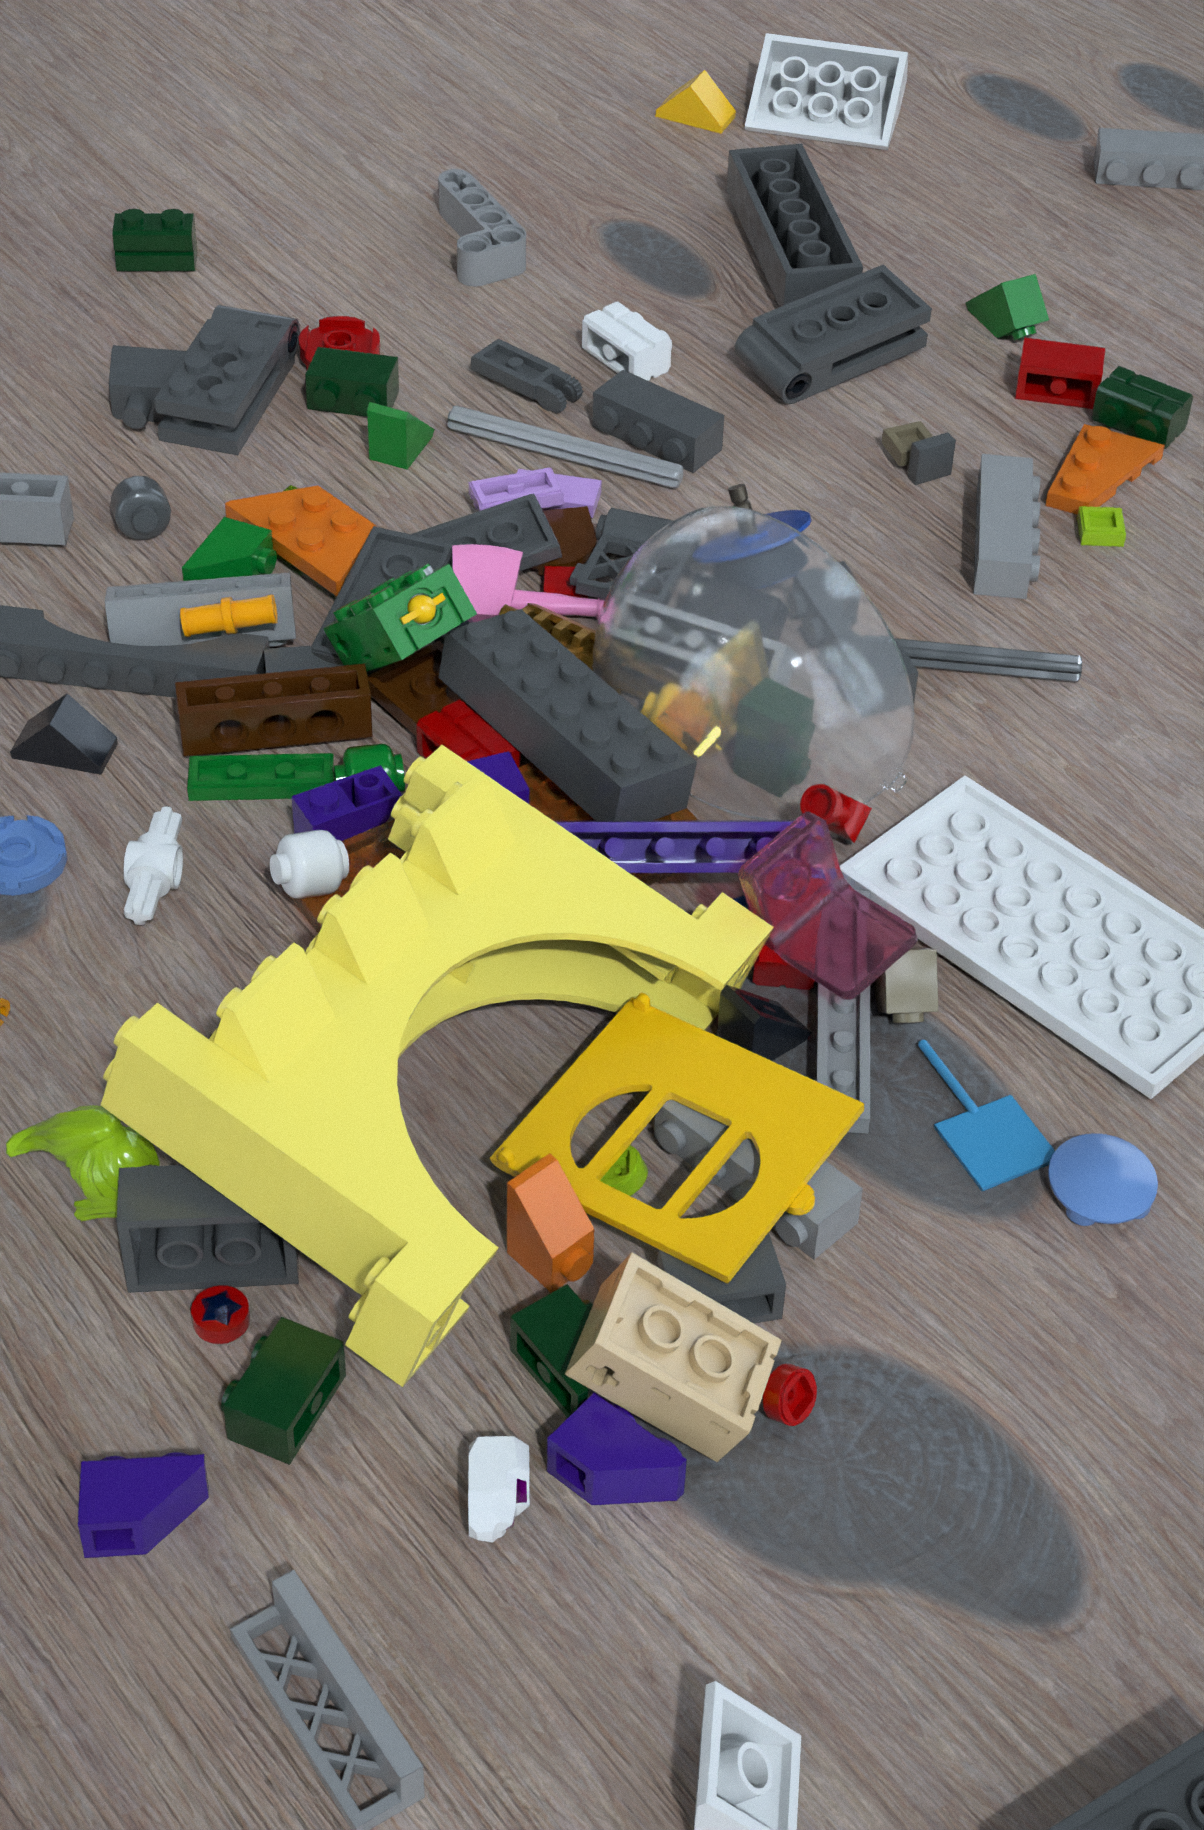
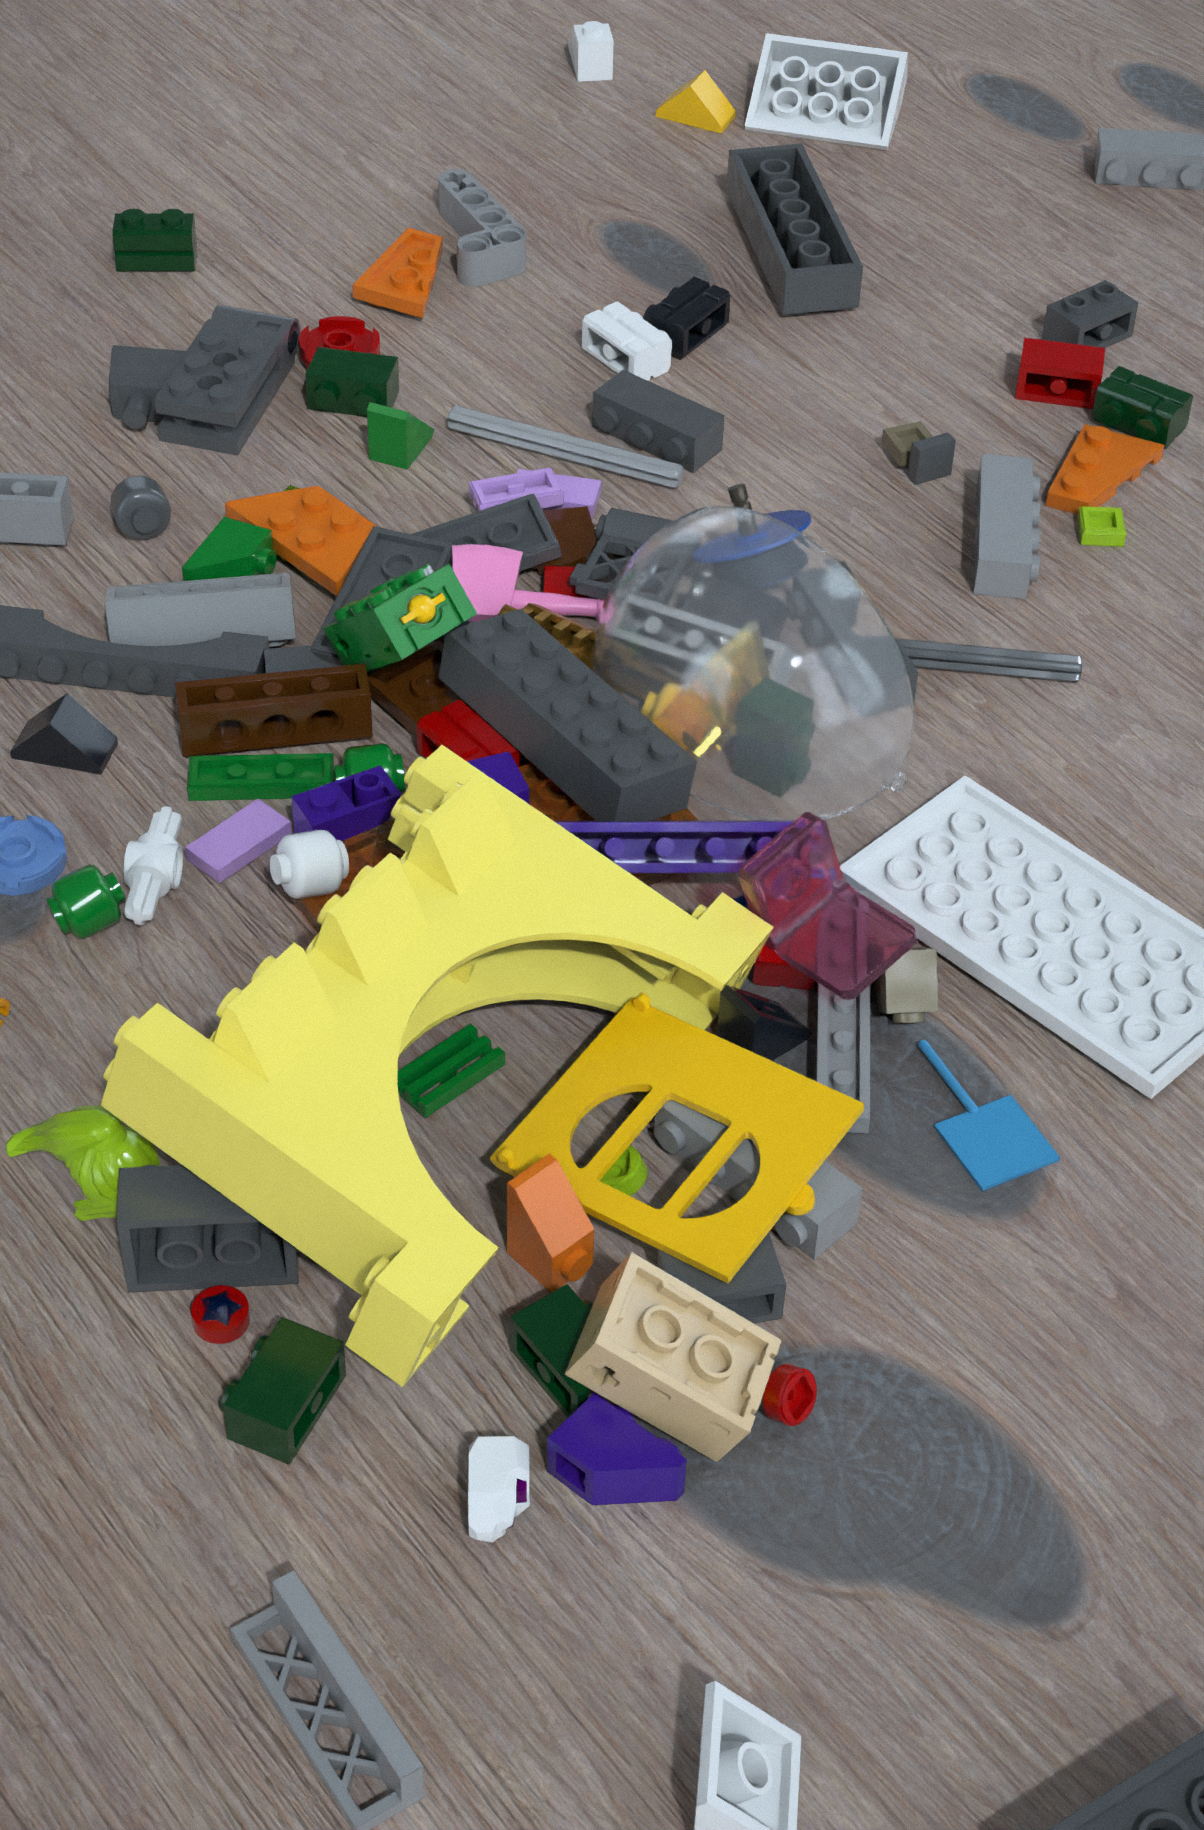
(86, 901): none -> green head
(137, 1501): dark purple slope -> none
(229, 615): light orange pin -> none
(238, 840): none -> lavender tile
(402, 274): none -> orange wing
(441, 1066): none -> green tile
(527, 375): dark grey hinge -> none
(591, 51): none -> white slope
(690, 314): none -> black brick
(834, 334): dark grey hinge -> none
(842, 813): red leg -> none
(1011, 308): green slope -> none
(1091, 317): none -> dark grey brick
(1102, 1179): medium blue dish -> none

